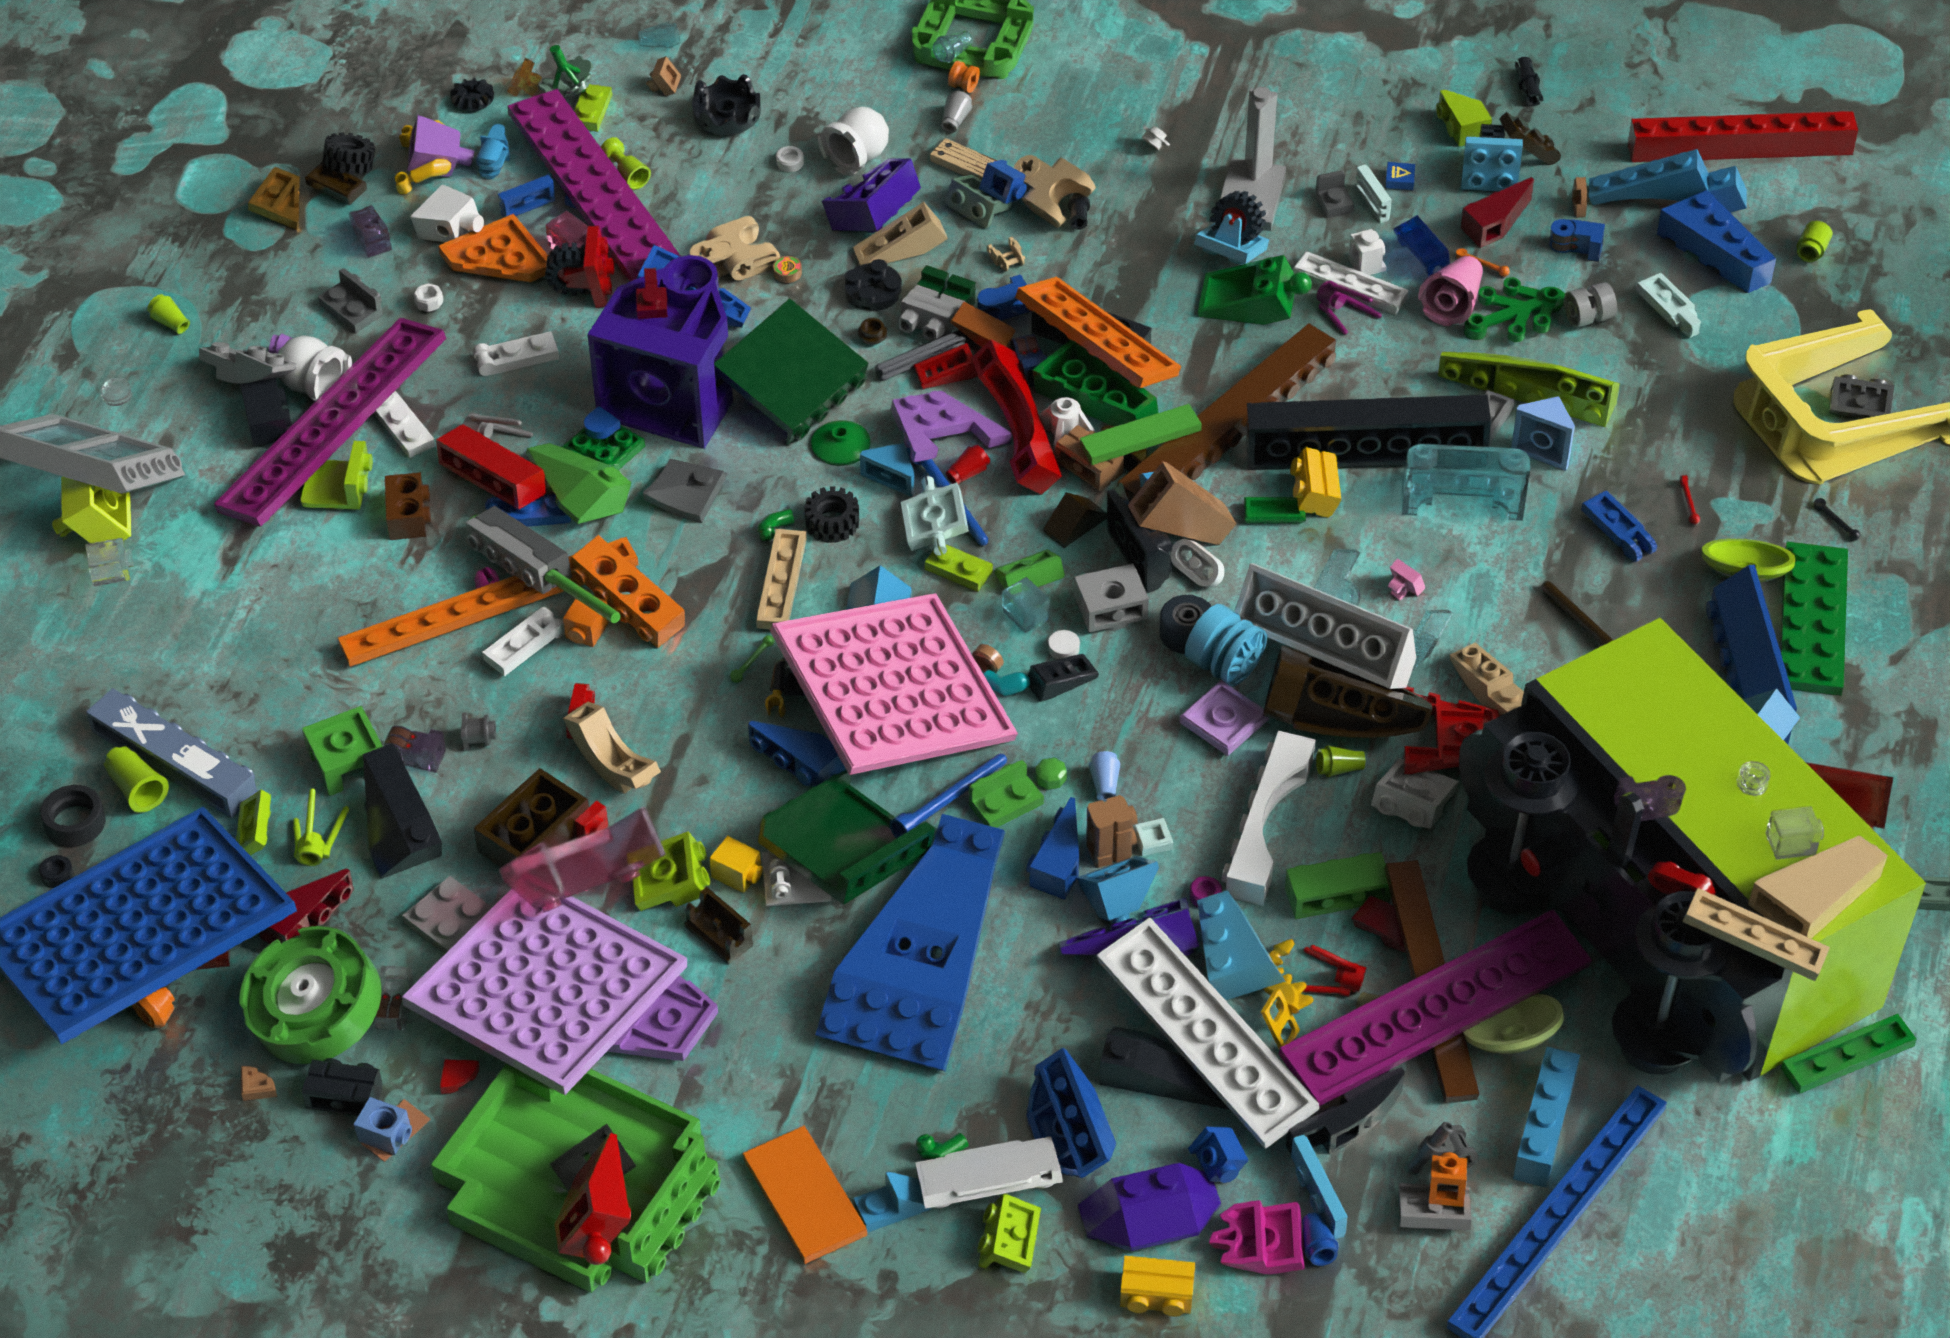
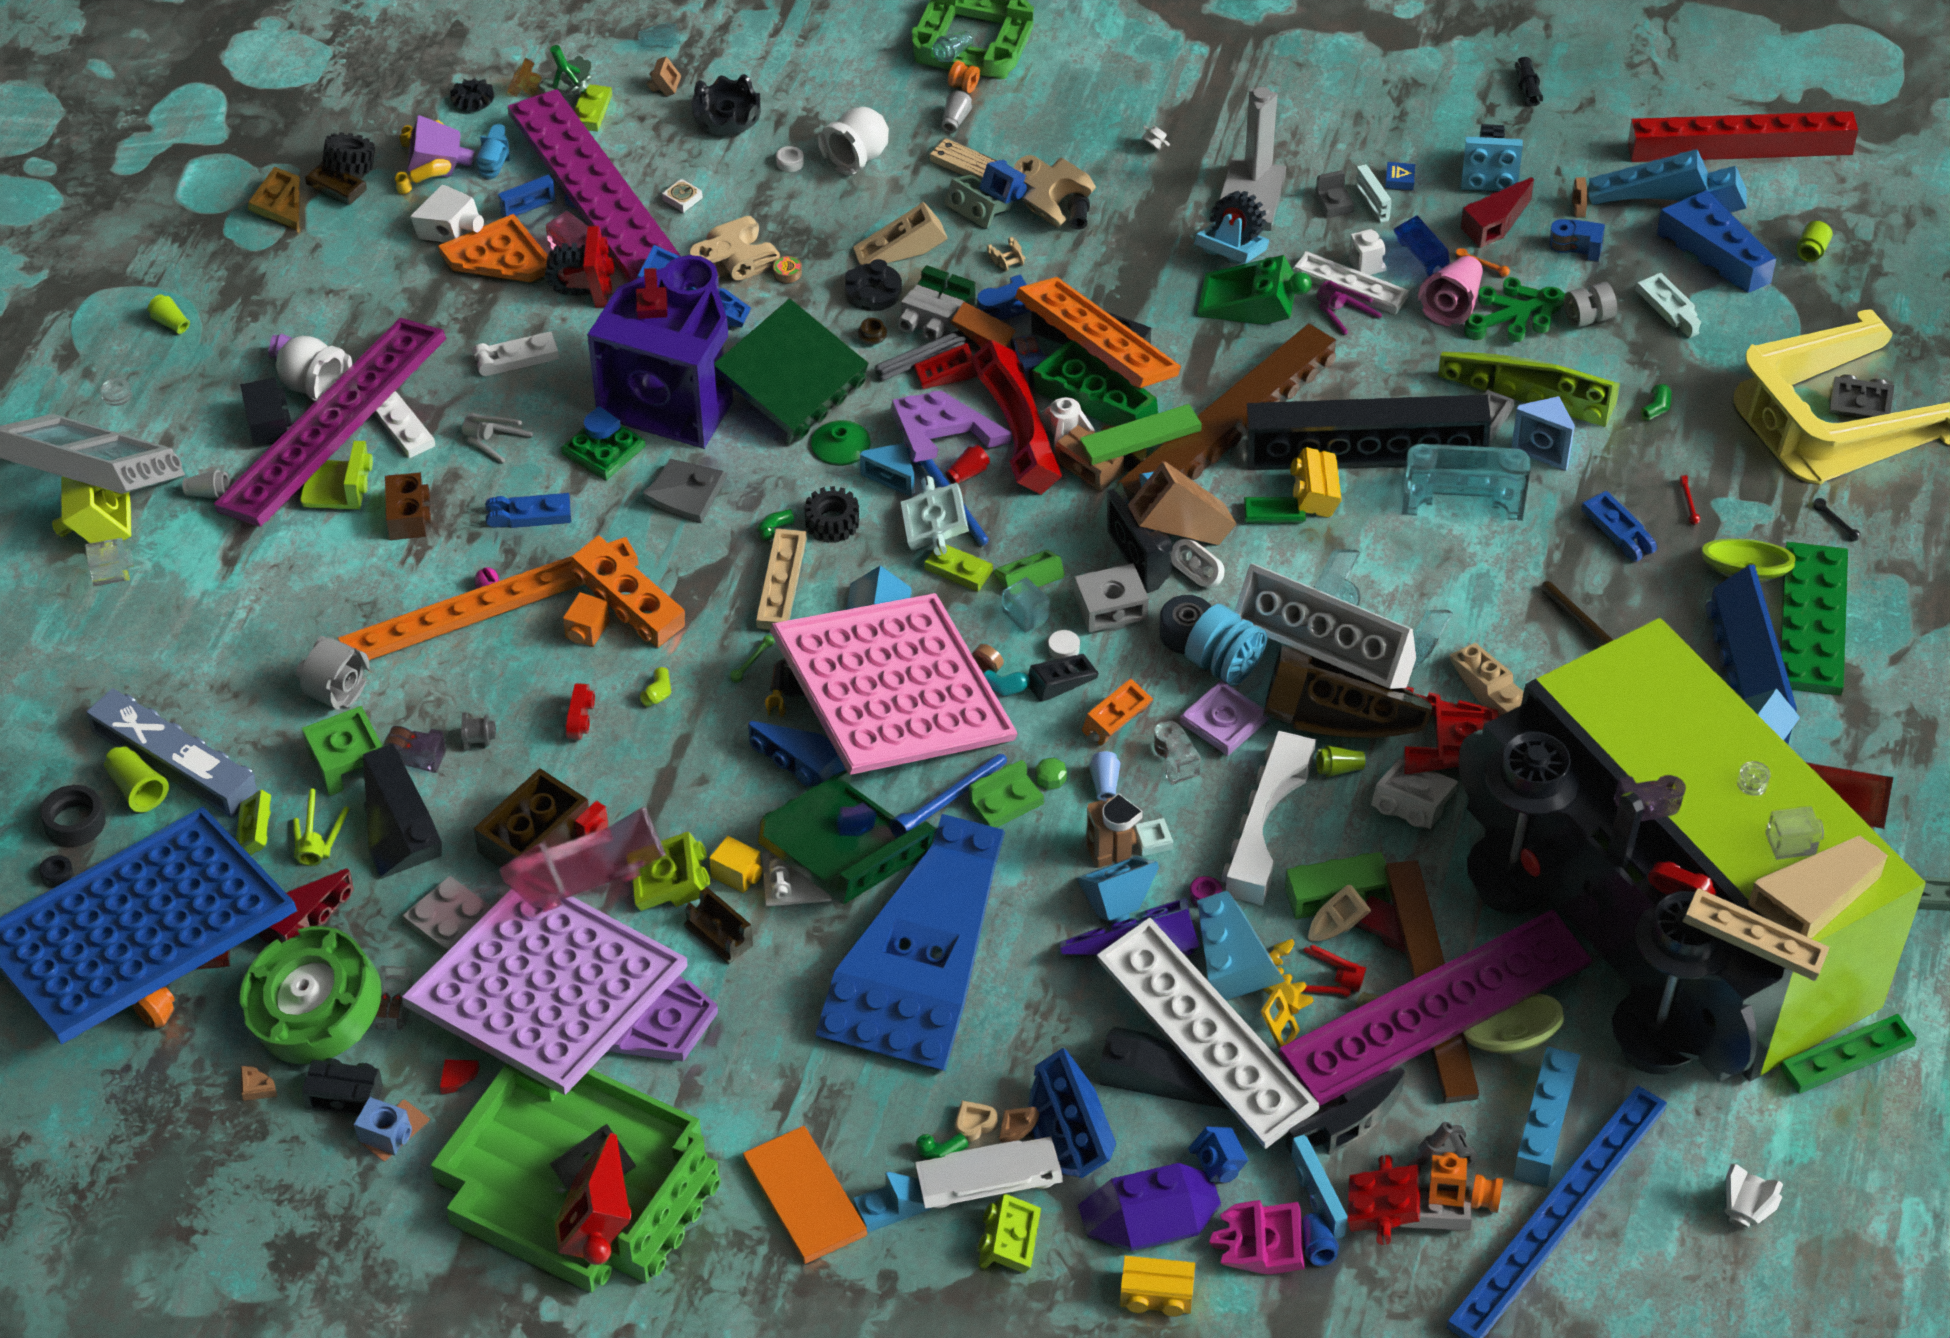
(207, 485): none -> light grey cone
(246, 365): light grey slope -> none
(333, 673): none -> light grey brick
(352, 302): dark grey bracket -> none
(370, 231): clear purple leg -> none
(428, 297): white tile -> none
(491, 466): red brick -> none
(524, 641): white plate -> none
(528, 557): piece -> none
(581, 484): bright green wedge -> none
(606, 751): tan arch -> none
(630, 168): lime piece -> none
(658, 690): none -> lime arm
(682, 195): none -> tile
(855, 820): none -> clear blue piece
(875, 198): dark purple wedge -> none
(975, 1120): none -> tan tile
(1017, 1123): none -> medium nougat tile
(1057, 862): blue slope -> none
(1073, 519): dark brown slope -> none
(1116, 711): none -> orange hinge
(1120, 814): none -> black tile
(1177, 750): none -> clear leg
(1338, 915): none -> tan plate
(1384, 1198): none -> red plate
(1405, 580): bright pink tile -> none
(1461, 115): lime slope -> none
(1486, 1193): none -> orange wheel
(1533, 140): dark brown hinge -> none
(1661, 403): none -> green arm
(1750, 1197): none -> white brick

